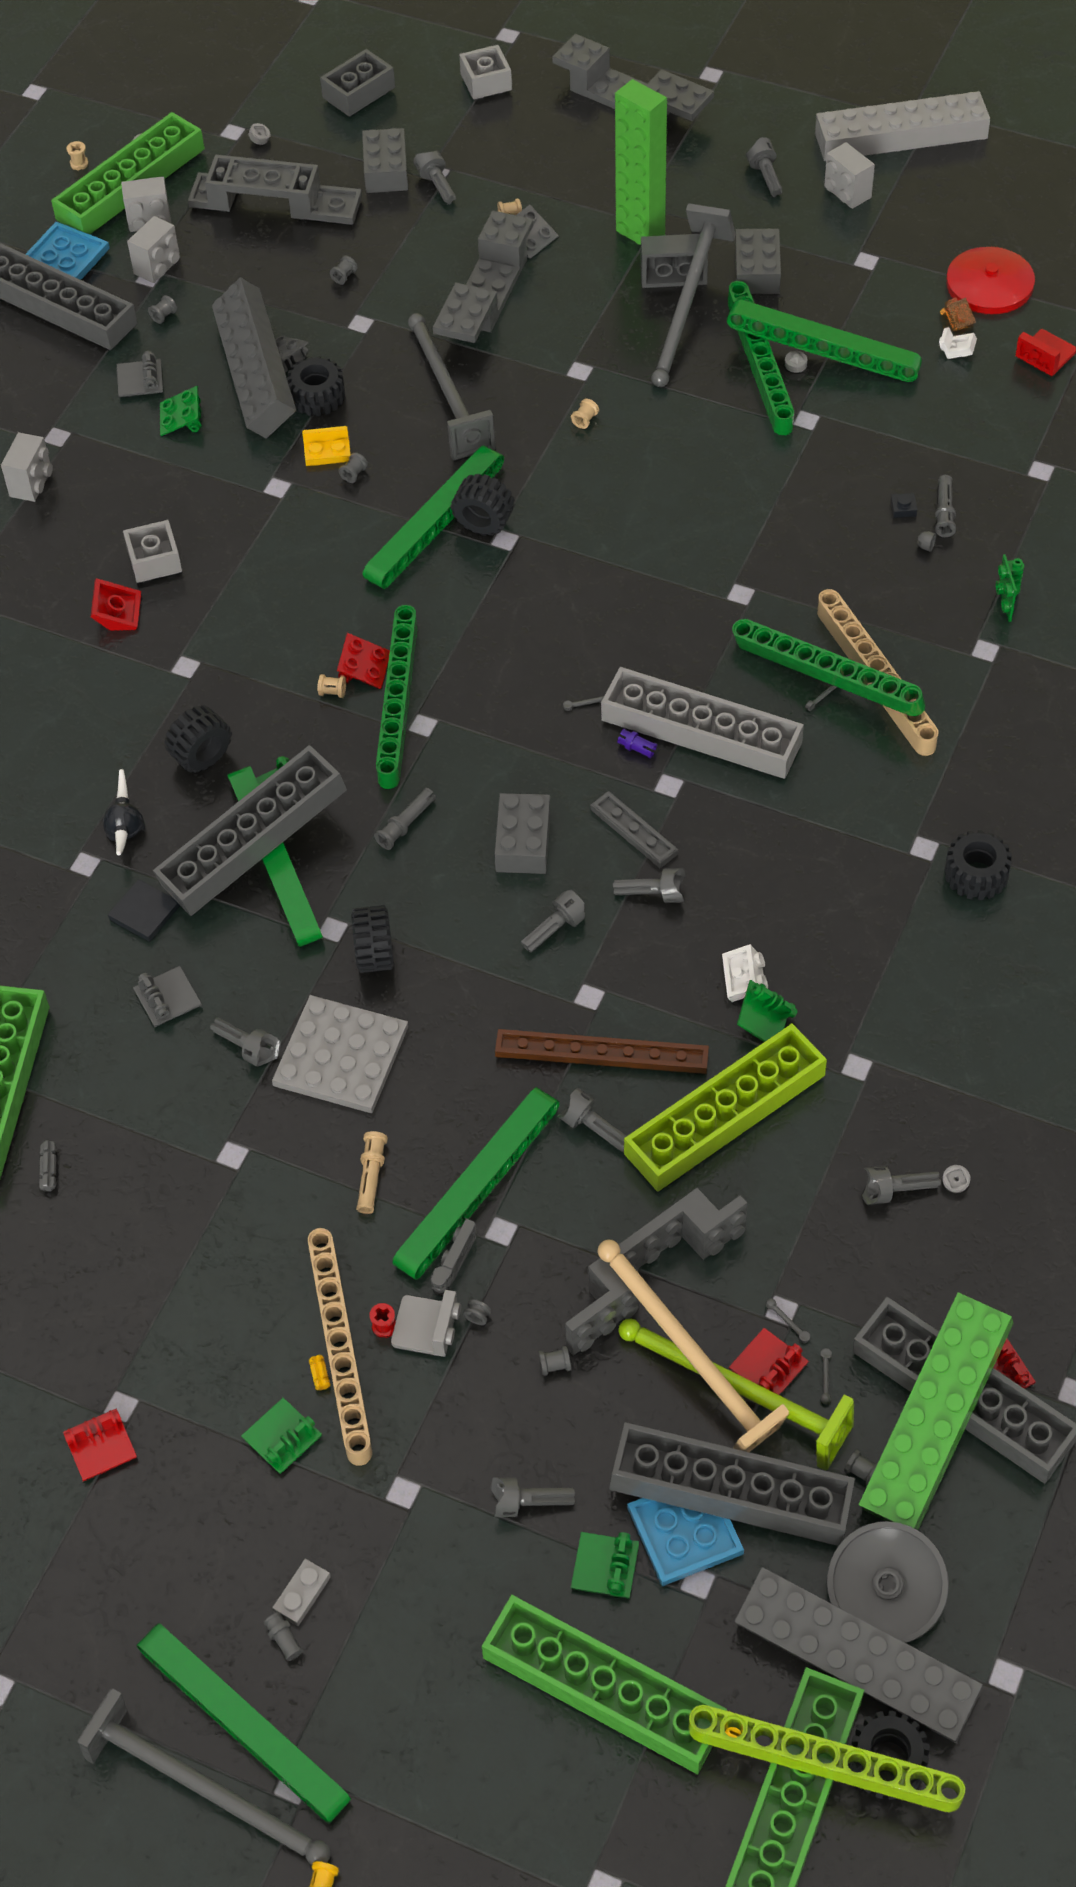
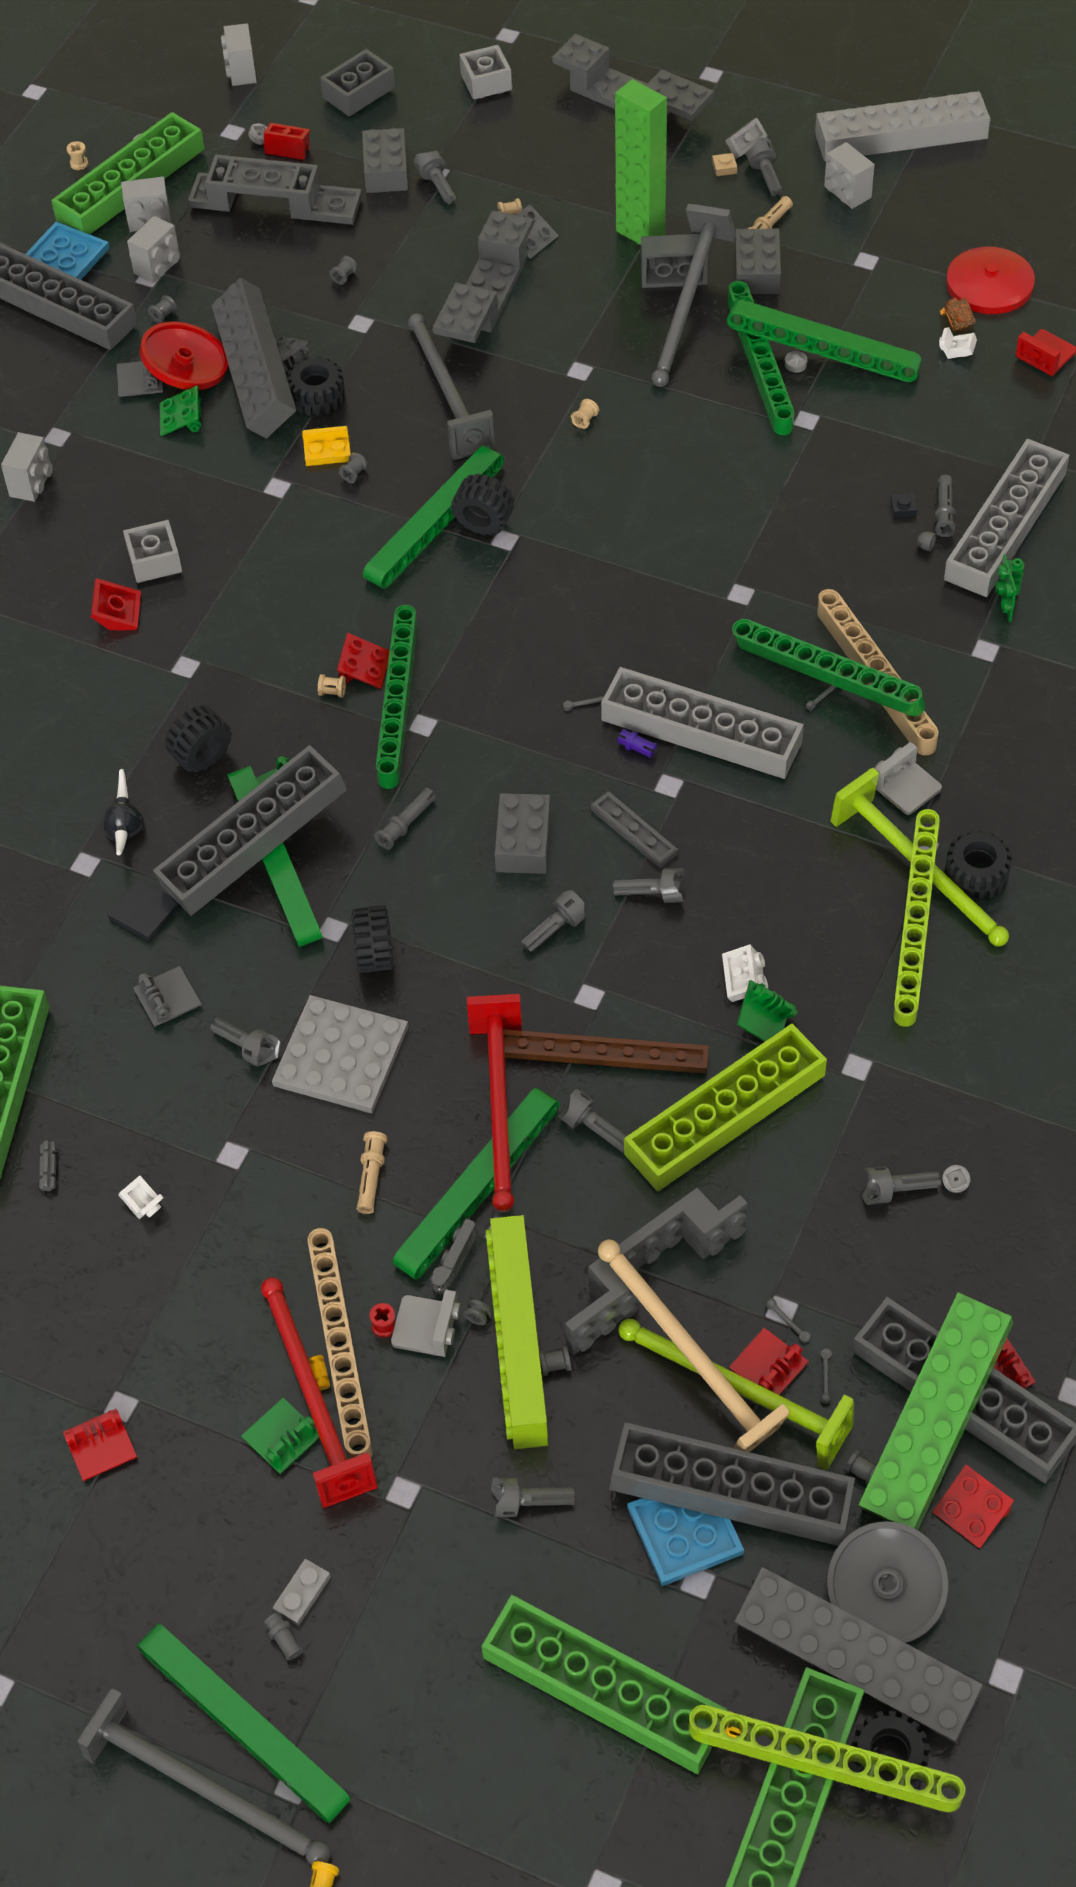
(141, 1198): none -> white bracket
(183, 355): none -> red dish
(238, 54): none -> light grey brick
(286, 141): none -> red hinge
(344, 1477): none -> red piece
(490, 1016): none -> red piece
(516, 1333): none -> lime brick
(605, 1564): green hinge -> none
(724, 164): none -> tan plate
(745, 138): none -> light grey plate
(773, 215): none -> tan pin
(858, 798): none -> lime piece
(905, 781): none -> light grey bracket
(916, 927): none -> lime beam
(973, 1506): none -> red hinge
(1006, 517): none -> light grey brick

